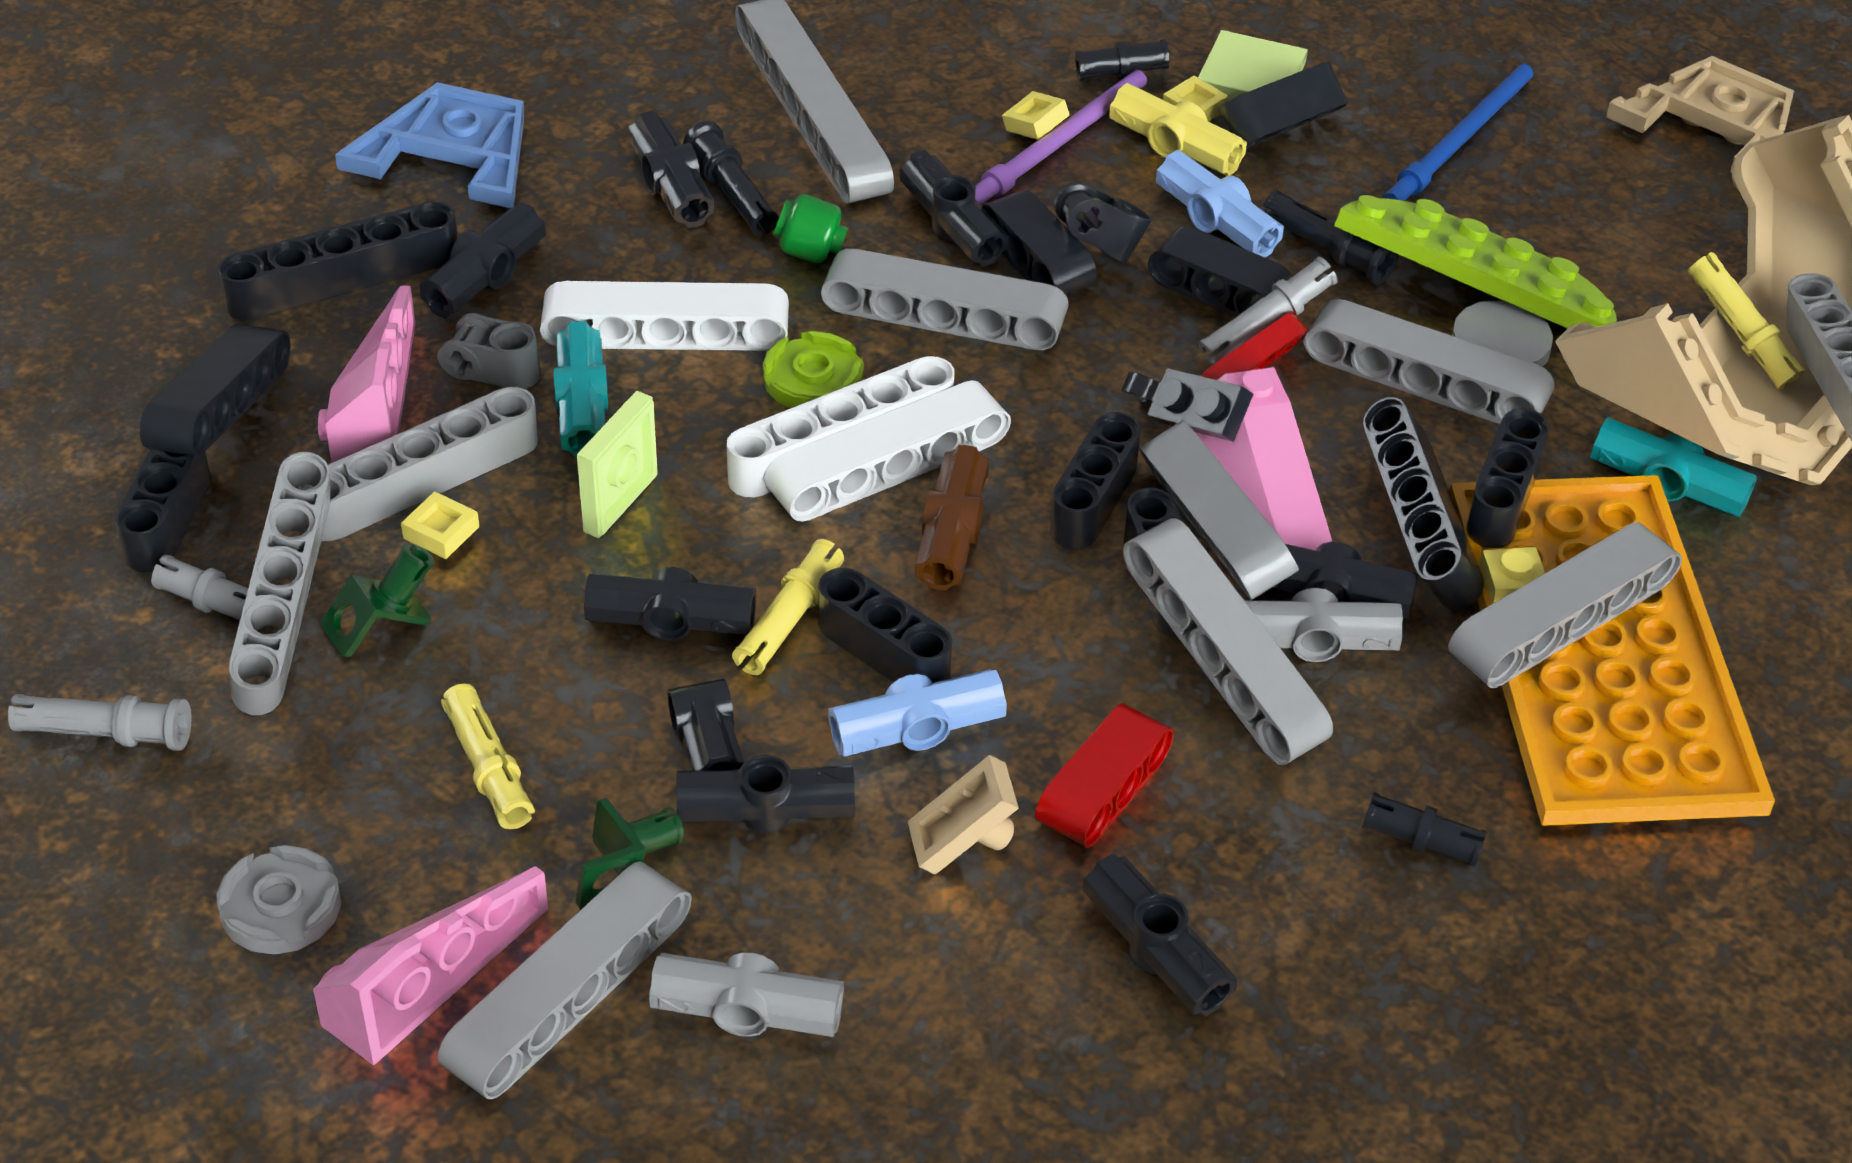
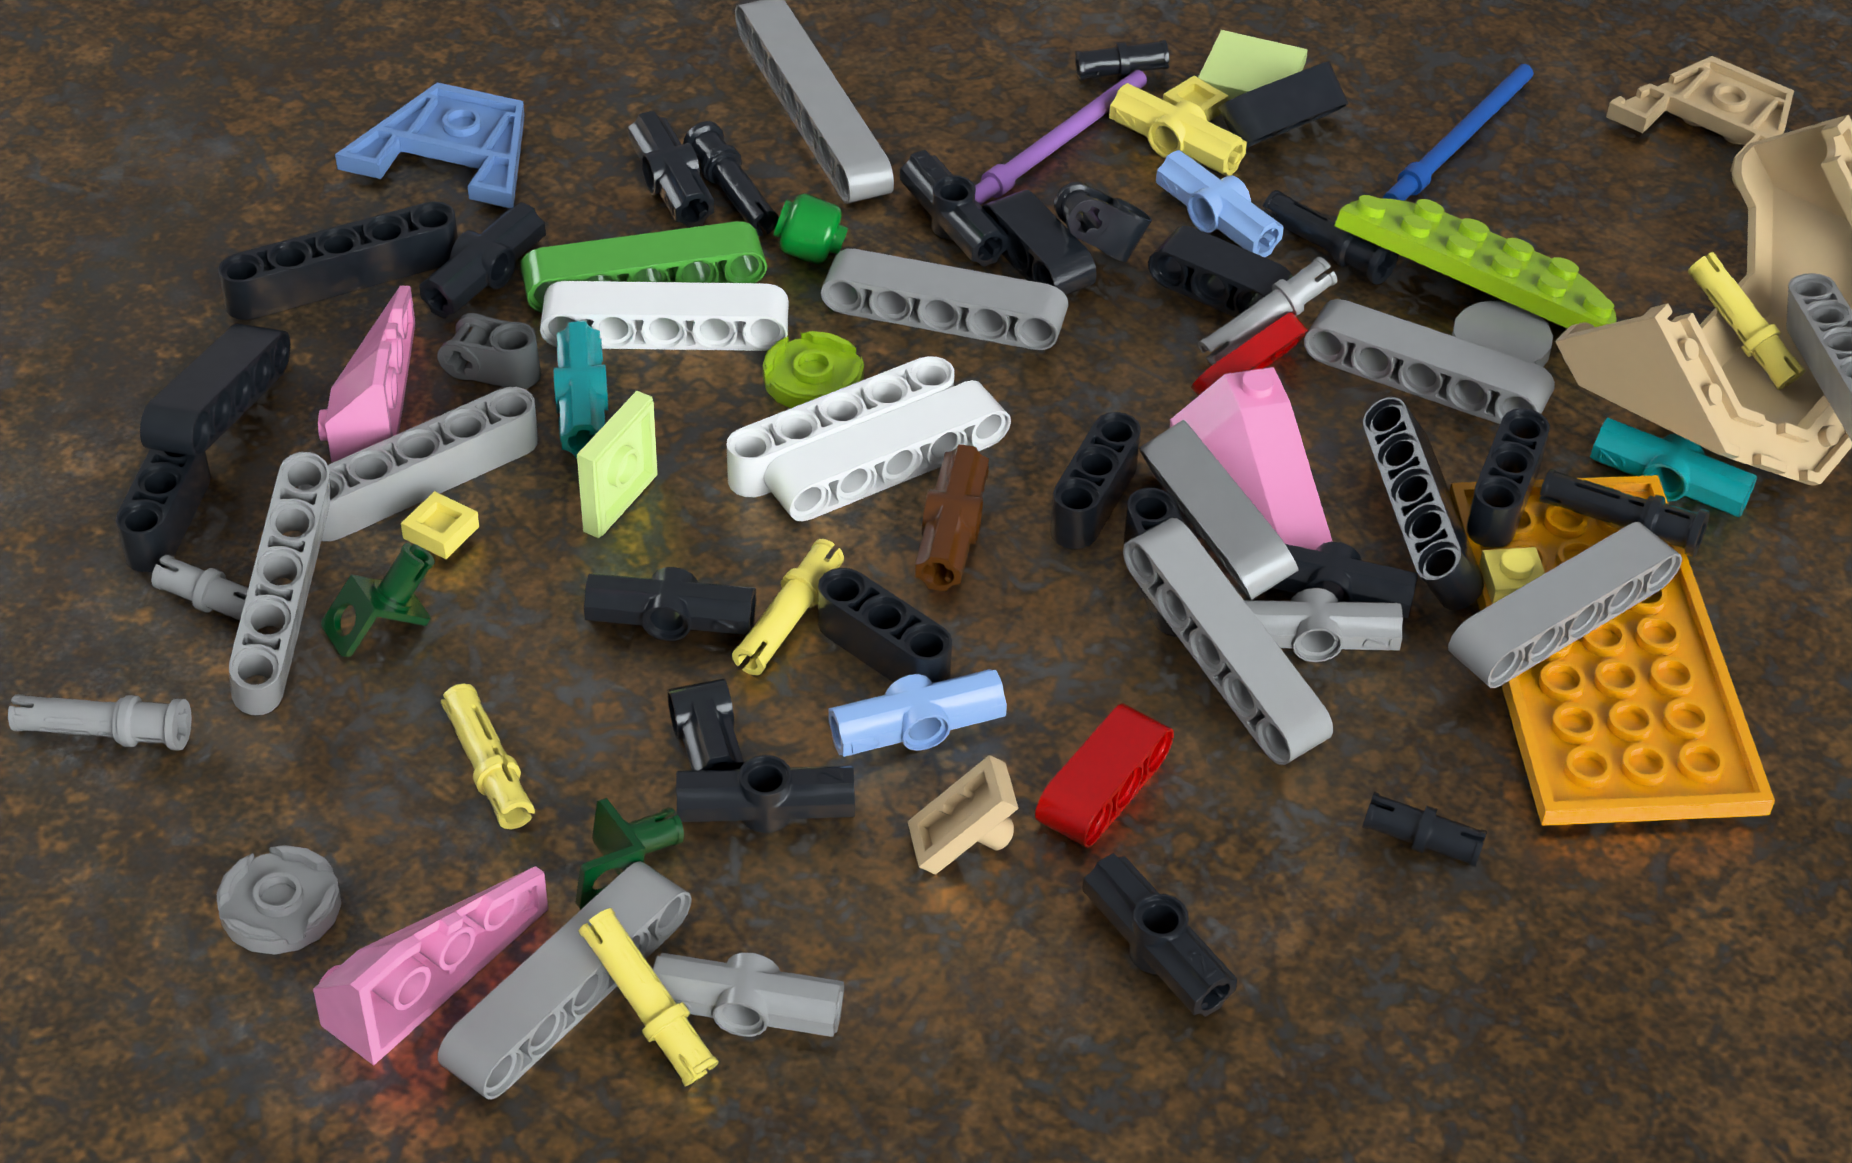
(649, 998): none -> light yellow pin
(688, 255): none -> bright green beam
(1035, 115): light yellow plate -> none
(1204, 403): plate -> none
(1668, 522): none -> black pin

